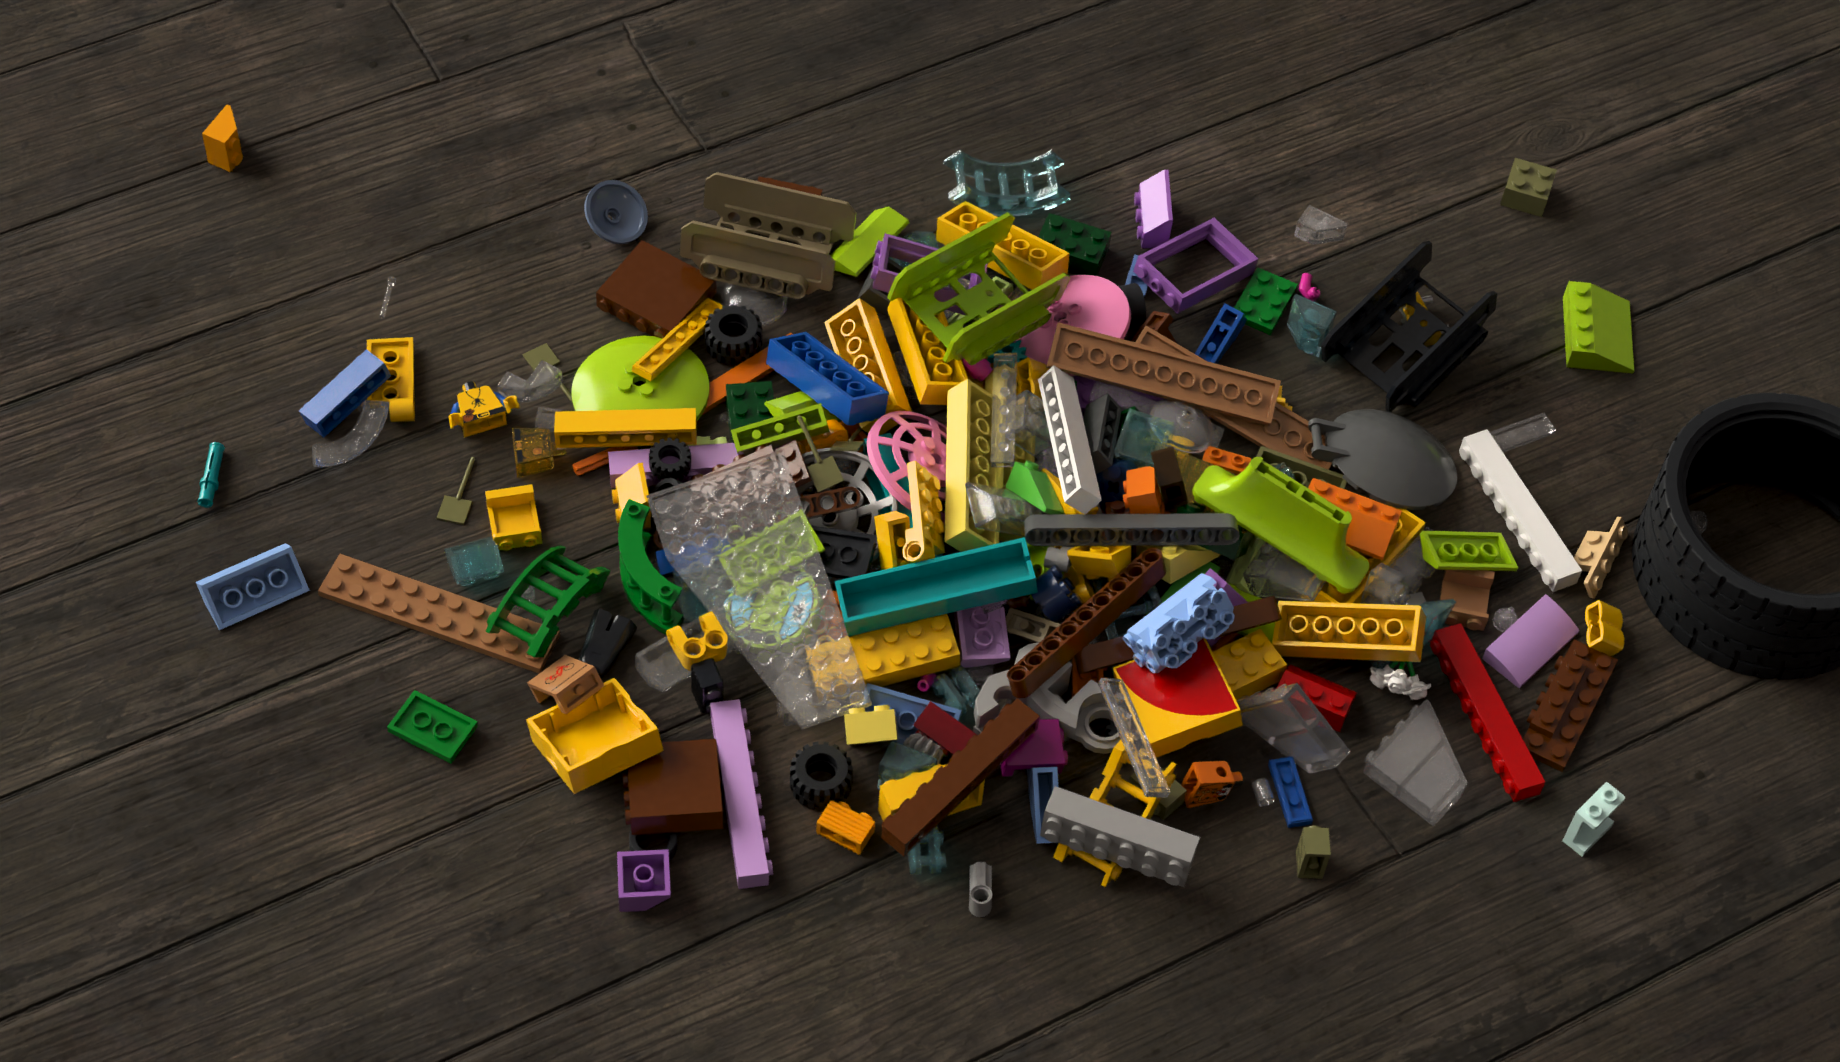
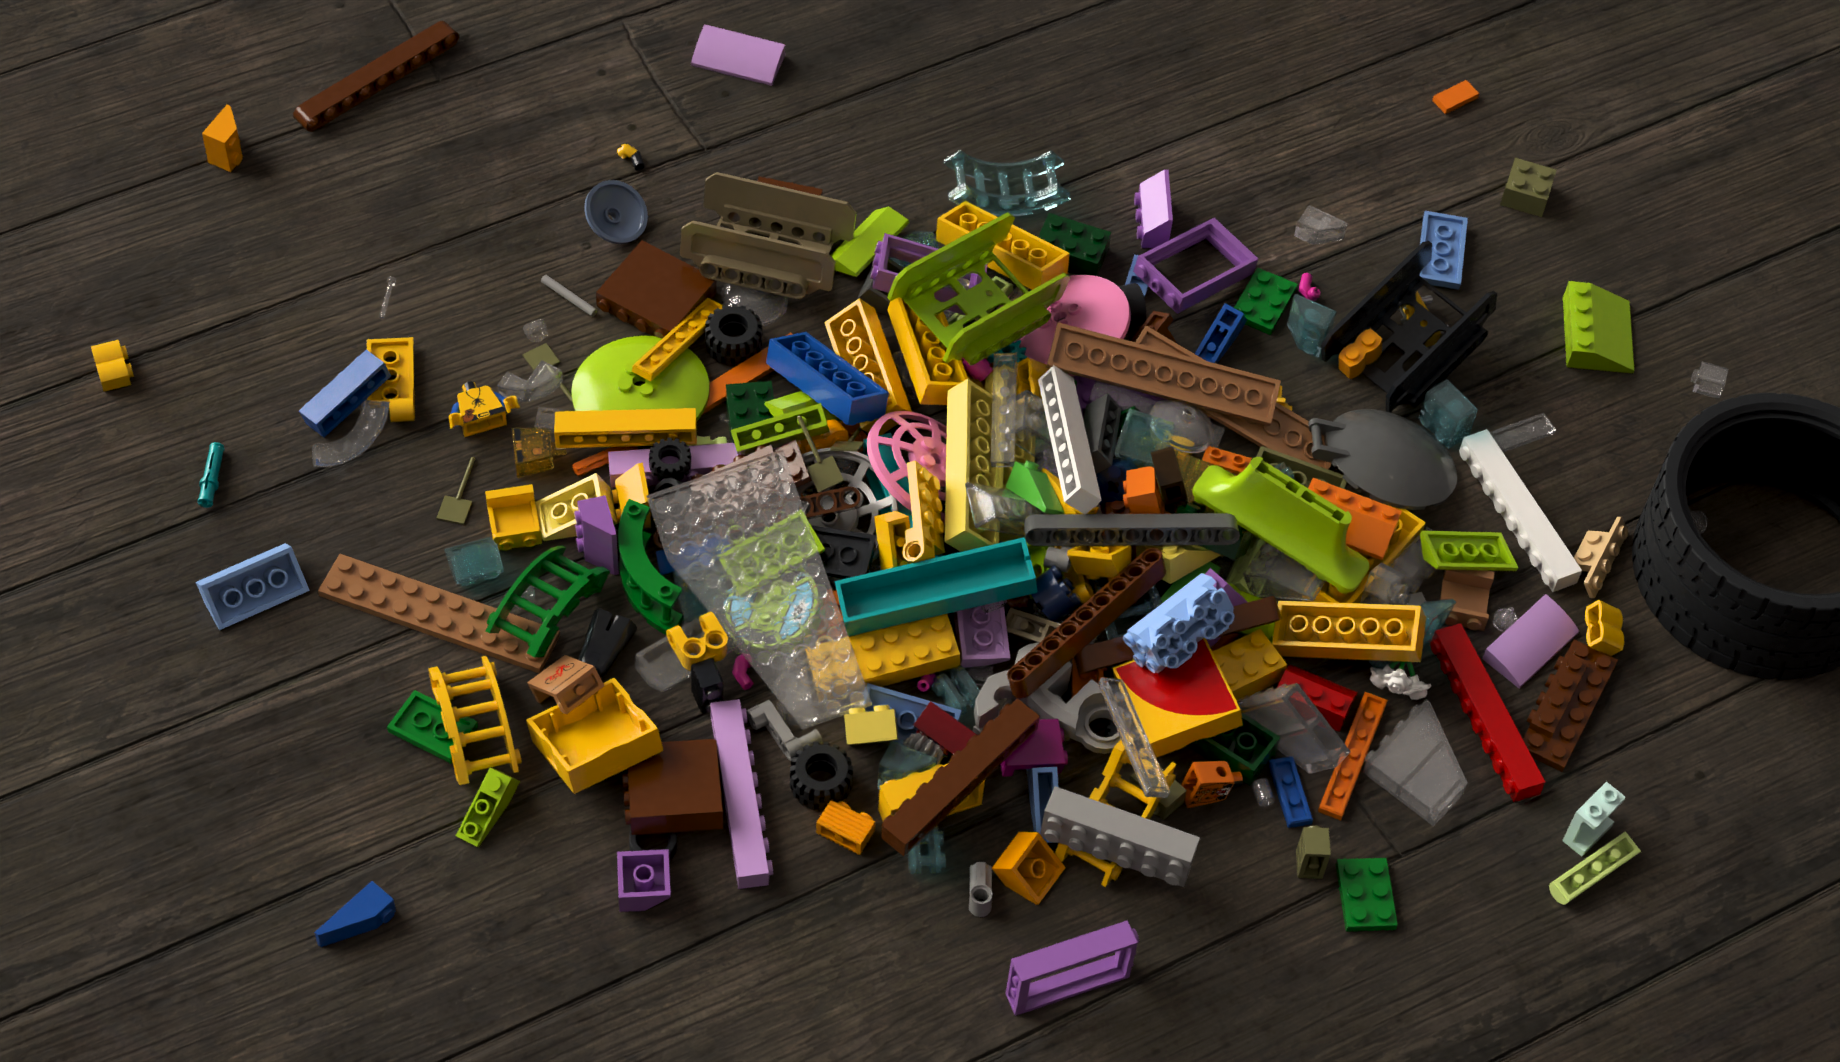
(111, 365): none -> yellow brick
(361, 914): none -> blue slope
(375, 76): none -> reddish brown beam
(450, 715): none -> yellow fence
(487, 806): none -> lime slope
(533, 327): none -> clear tile
(557, 510): none -> light yellow slope
(567, 294): none -> light grey bar
(596, 533): none -> medium lavender slope
(627, 150): none -> arm
(738, 55): none -> lavender slope
(739, 672): none -> dark pink arm
(767, 715): none -> light grey beam
(1029, 866): none -> light orange slope
(1113, 939): none -> medium lavender door
(1243, 748): none -> dark green brick
(1358, 742): none -> orange tile
(1361, 353): none -> light orange brick
(1366, 894): none -> green plate
(1447, 414): none -> clear light blue brick
(1448, 245): none -> medium blue plate
(1455, 96): none -> orange tile
(1593, 868): none -> yellowish green brick
(1709, 379): none -> clear brick

